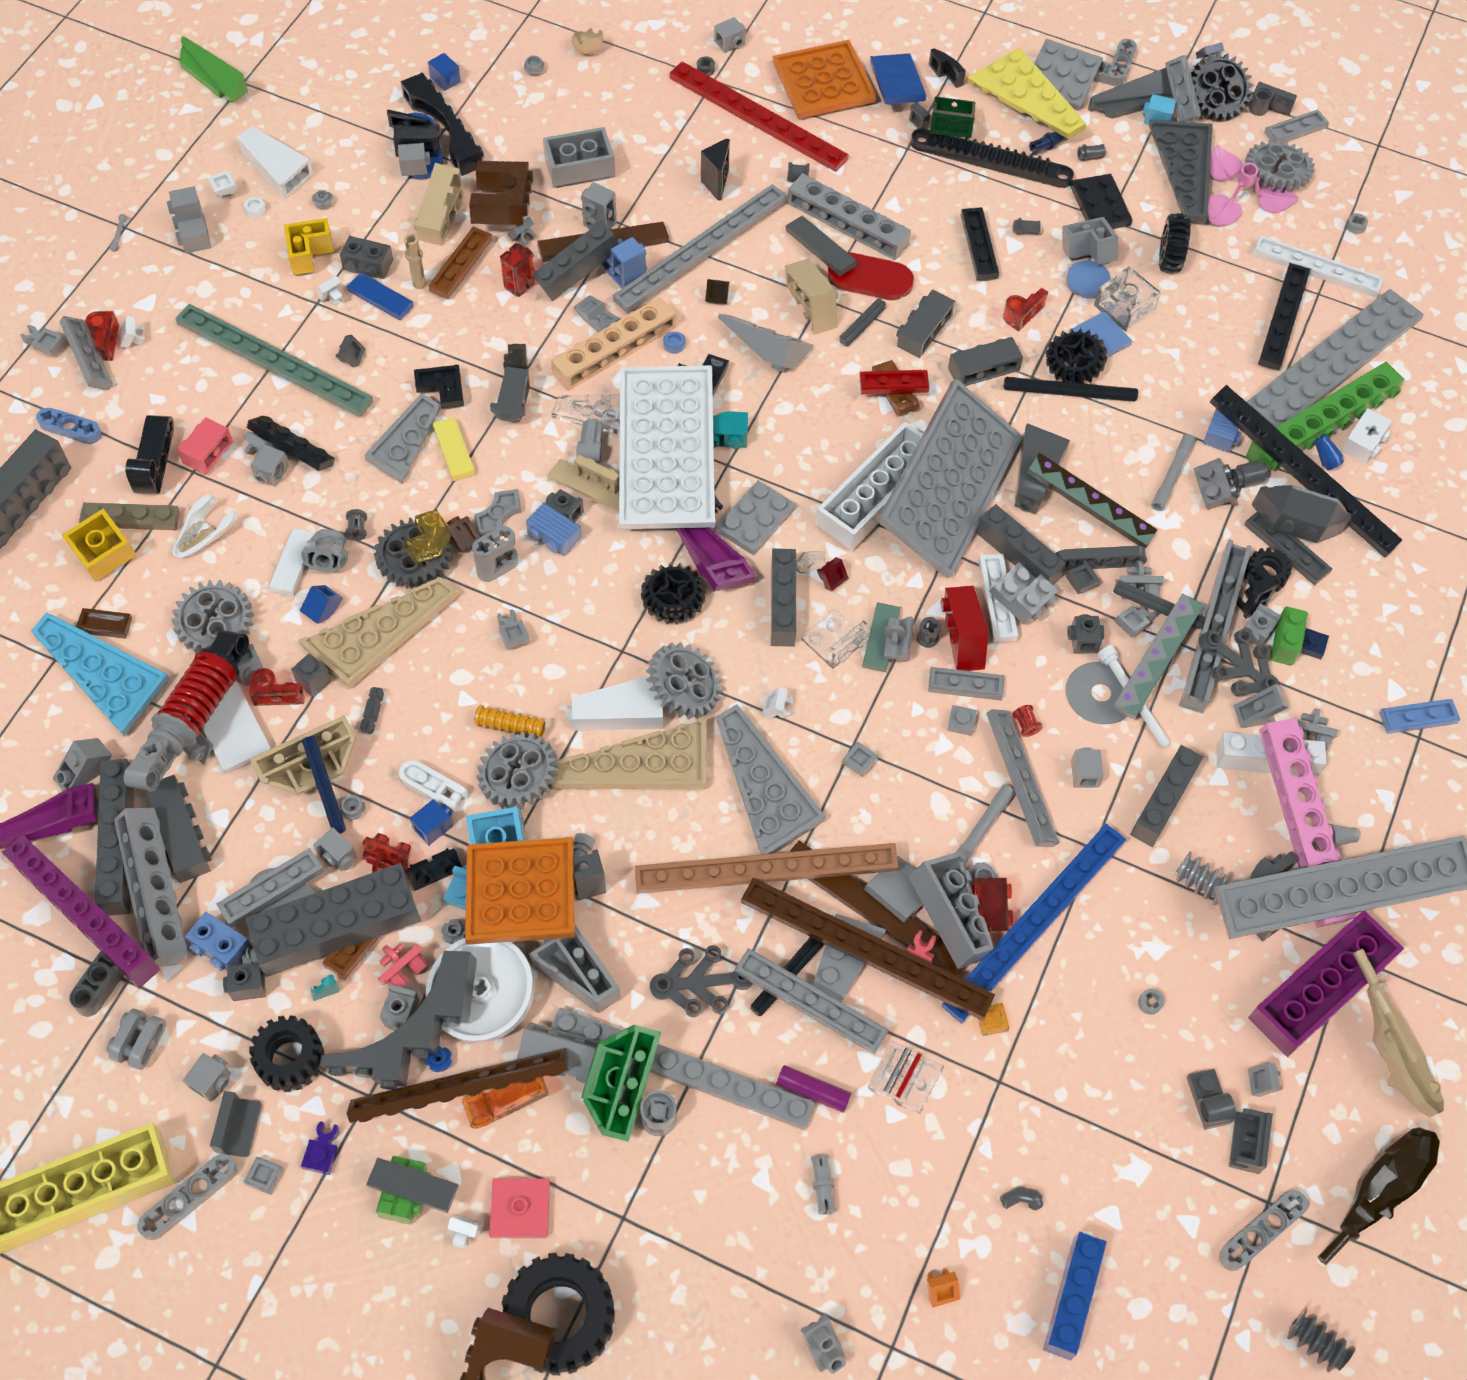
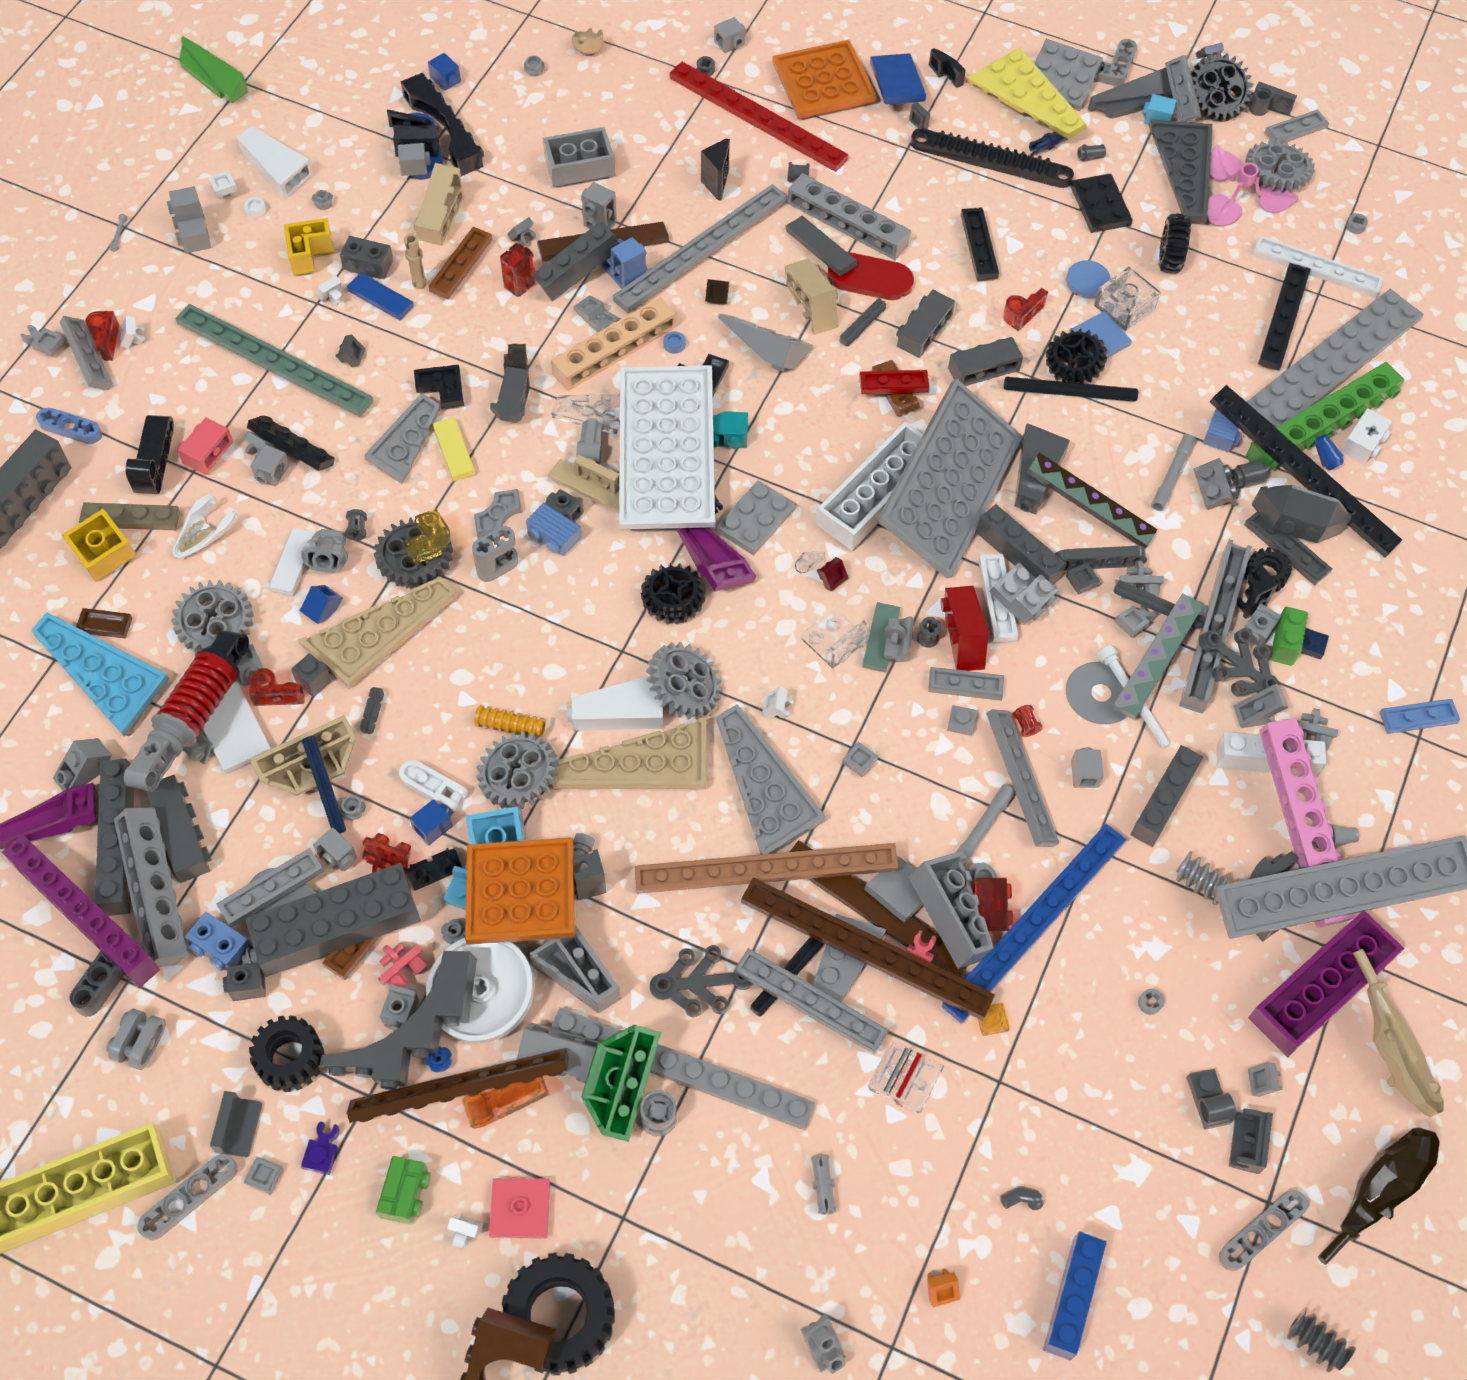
(208, 1076): light grey brick -> none
(328, 987): teal tile -> none
(412, 1185): dark grey tile -> none
(462, 533): reddish brown bracket -> none
(504, 207): reddish brown arch -> none
(512, 631): light grey plate -> none
(783, 597): dark grey brick -> none
(813, 1088): magenta piece -> none
(951, 119): dark green window -> none
(1026, 226): dark grey pin -> none
(1085, 634): dark grey brick -> none
(1090, 238): light grey brick -> none

